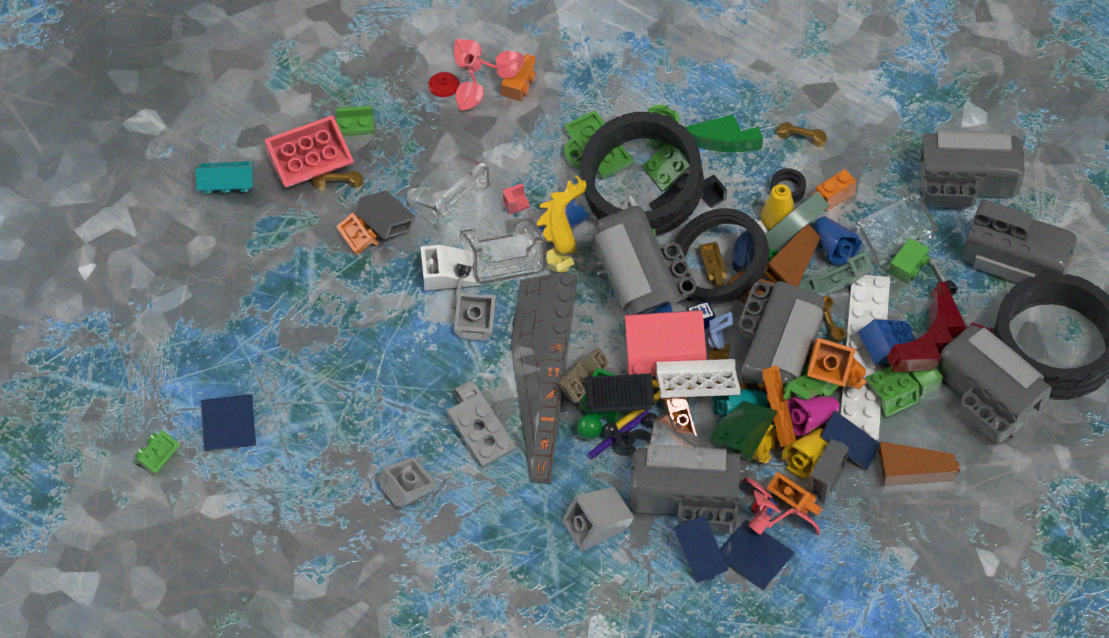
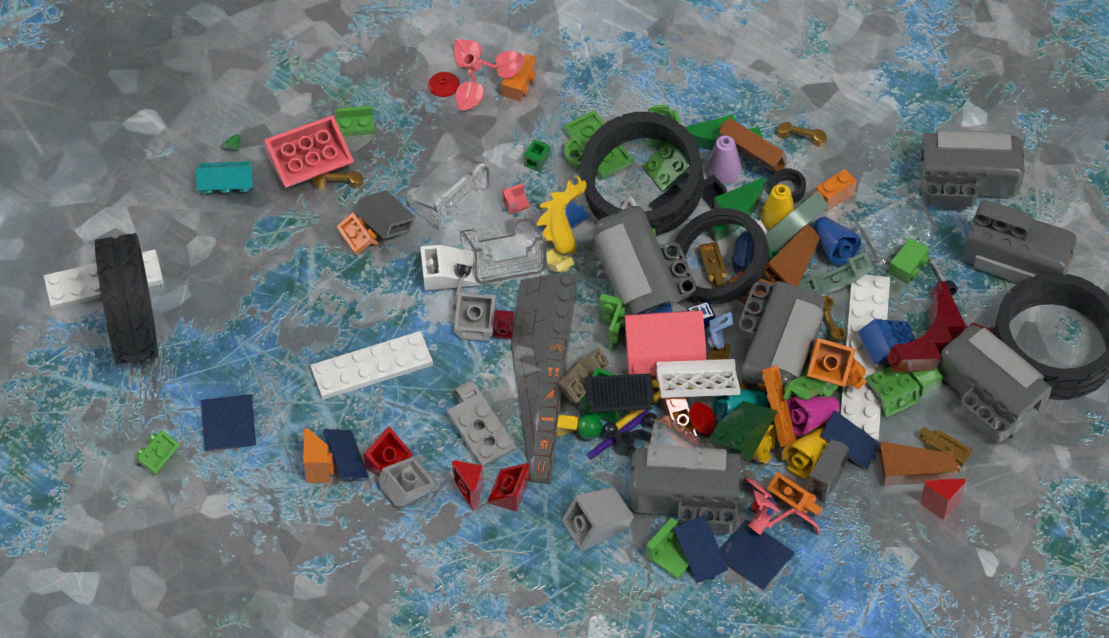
(83, 285): none -> white plate
(126, 298): none -> black tyre
(231, 143): none -> green slope
(316, 459): none -> orange slope
(345, 454): none -> dark blue piece
(371, 365): none -> white plate
(385, 452): none -> red slope
(469, 481): none -> red slope
(503, 324): none -> dark red brick
(510, 487): none -> red slope
(536, 155): none -> green brick
(566, 424): none -> yellow slope
(612, 312): none -> bright green bracket
(667, 551): none -> bright green bracket
(702, 418): none -> red piece
(724, 161): none -> lavender cone
(743, 199): none -> green slope
(754, 146): none -> dark orange slope
(942, 495): none -> red slope
(944, 443): none -> pearl gold hinge

